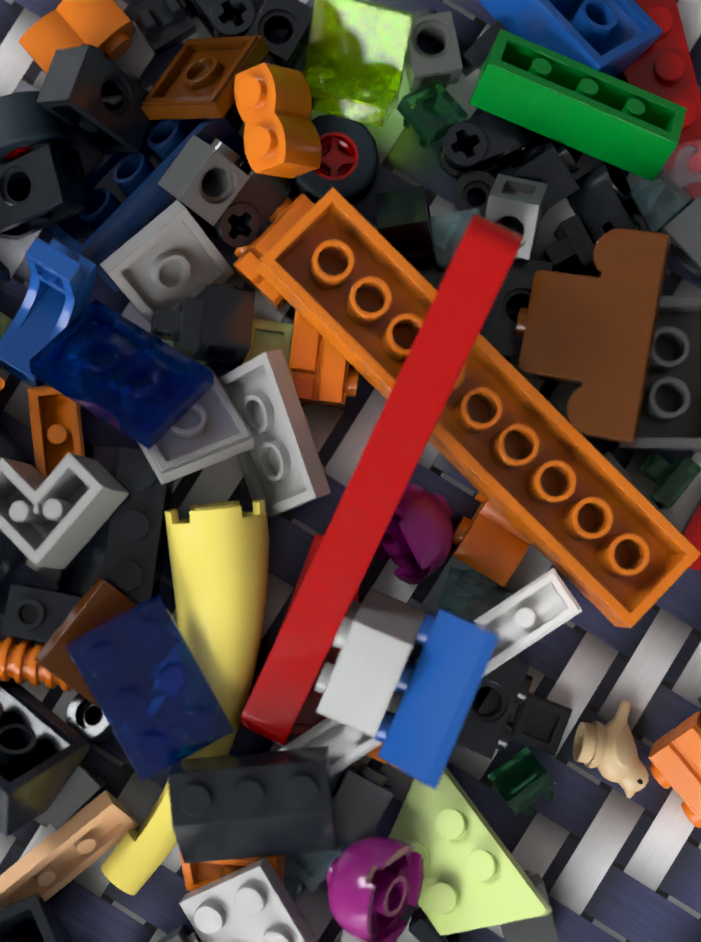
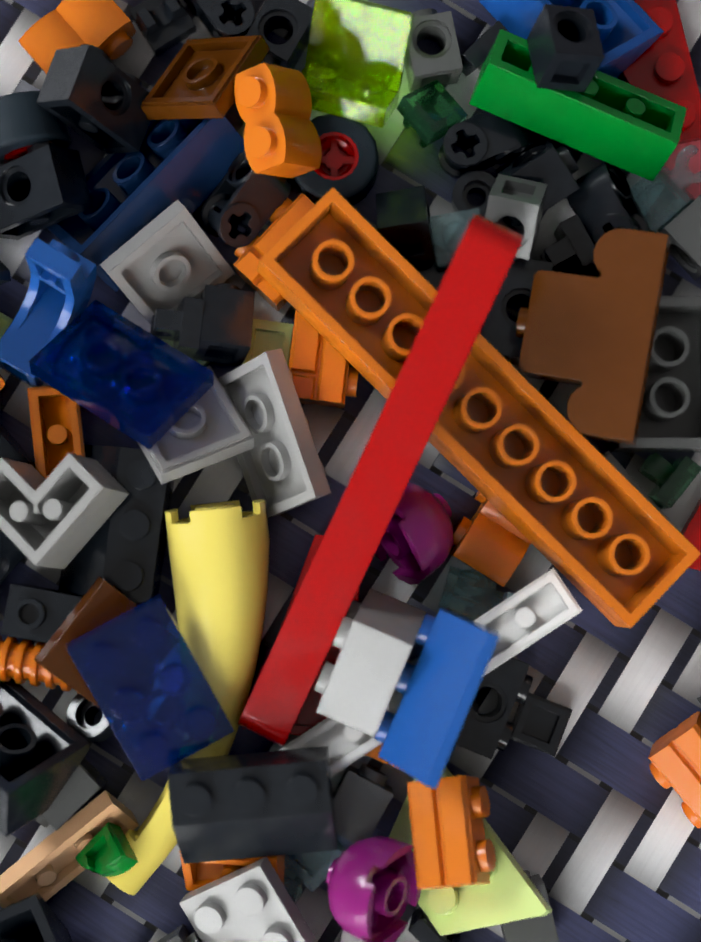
(108, 852): none -> green tile
(187, 171): dark grey brick -> none
(450, 833): none -> orange brick
(522, 781): clear green tile -> none
(565, 48): none -> black brick
(612, 751): tan animal -> none

